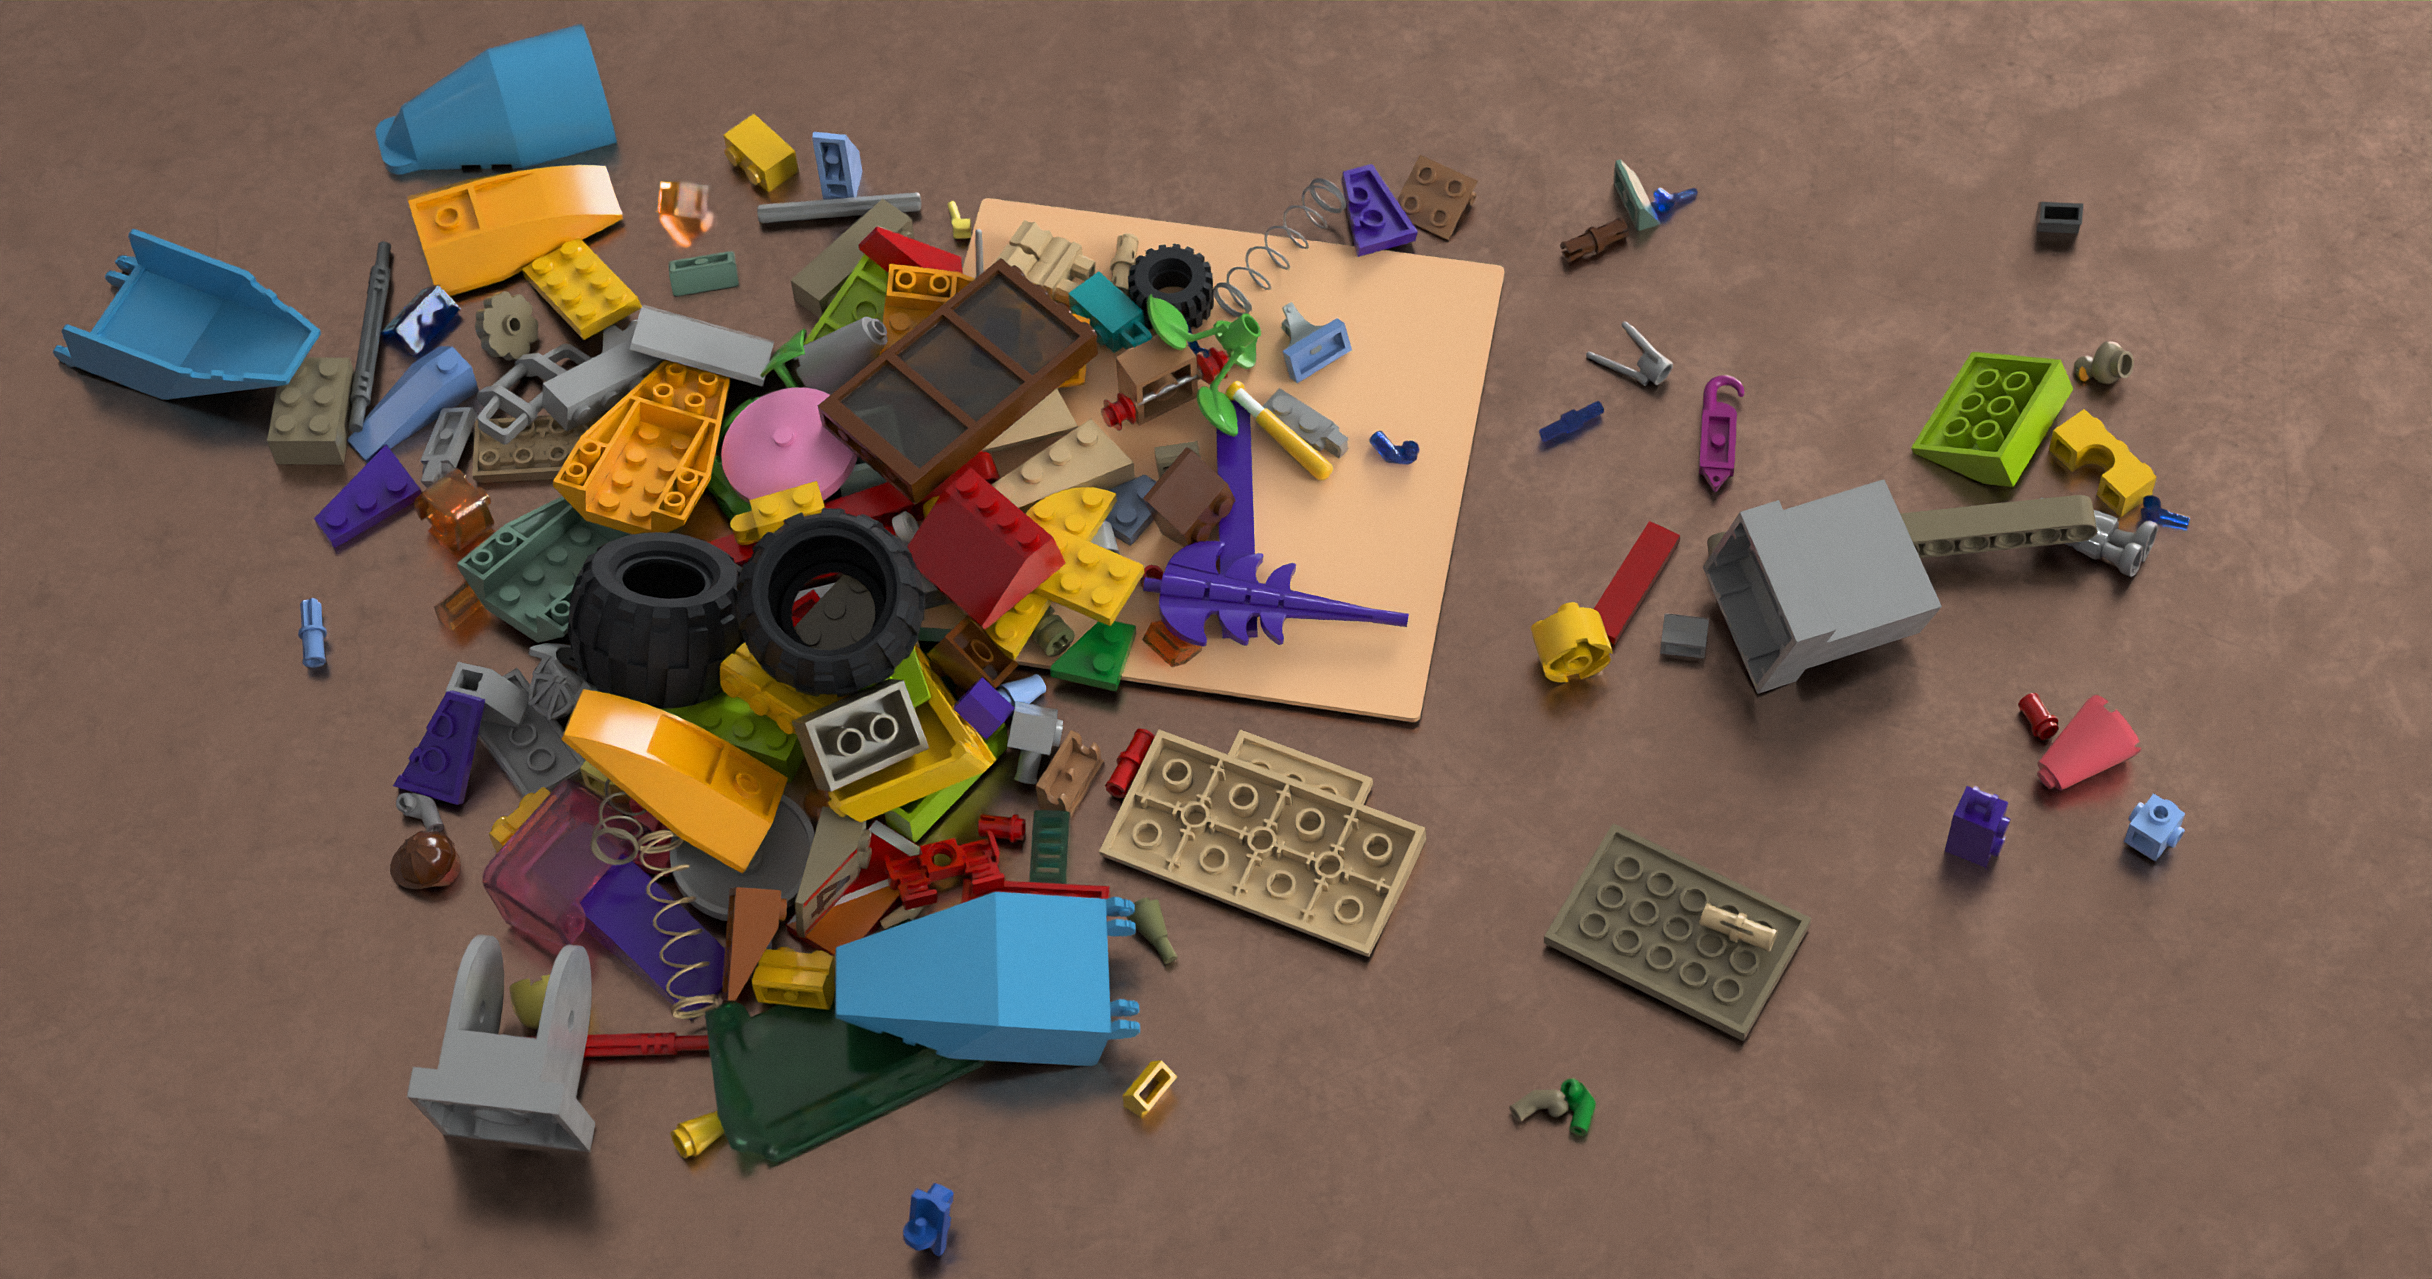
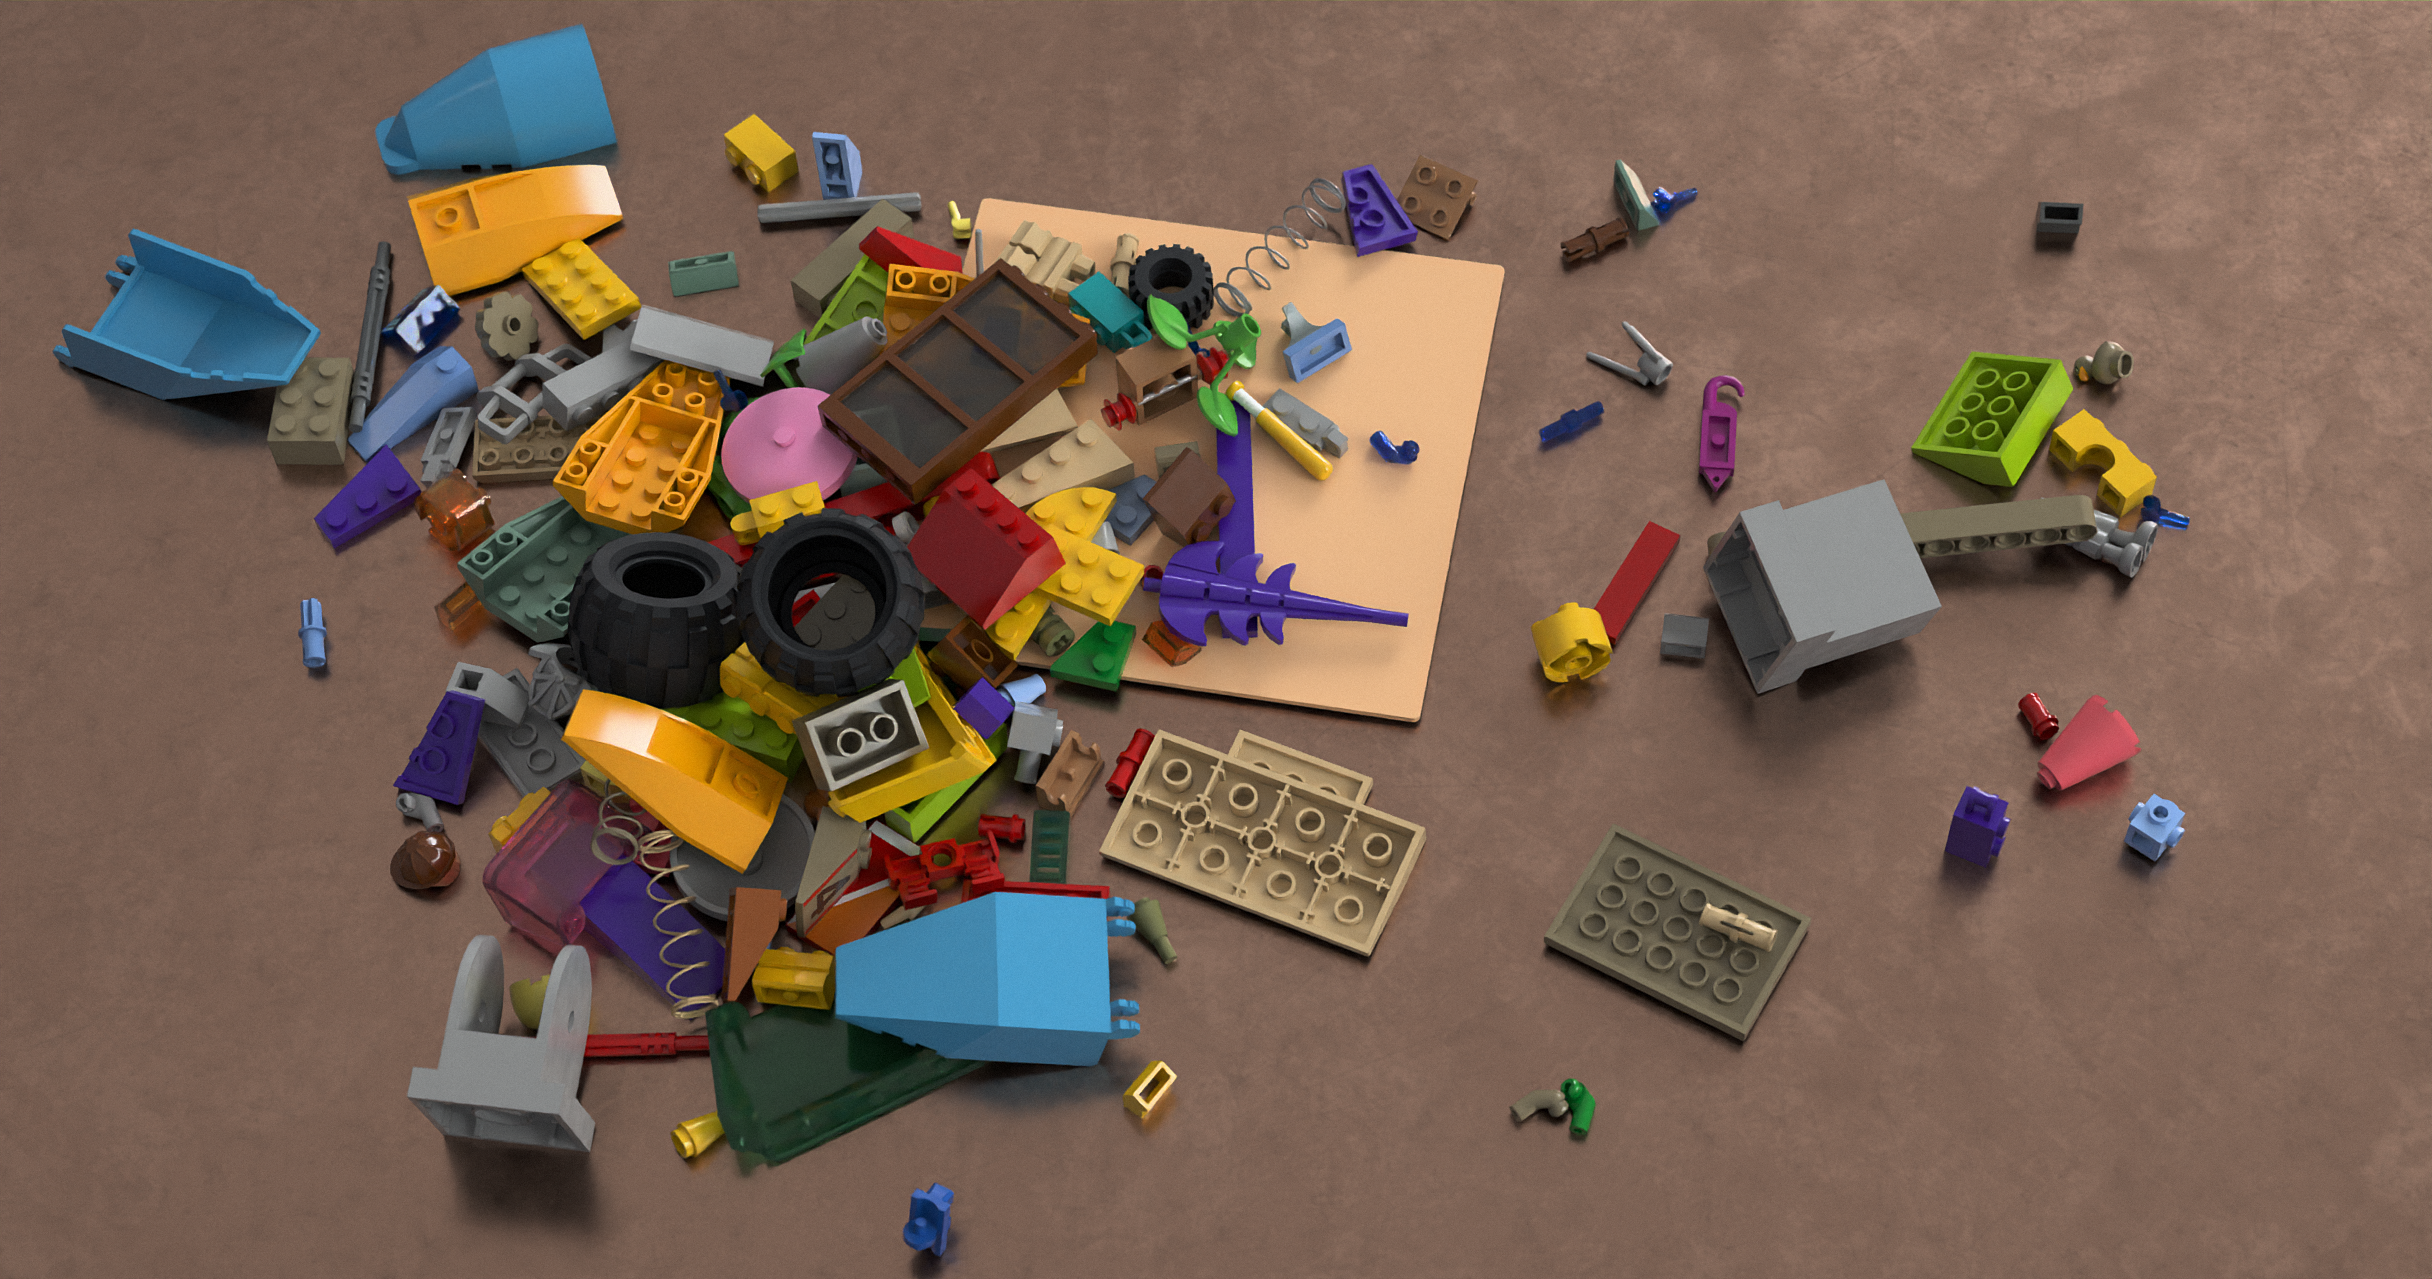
(683, 199): clear orange panel -> none
(731, 400): none -> clear blue hand

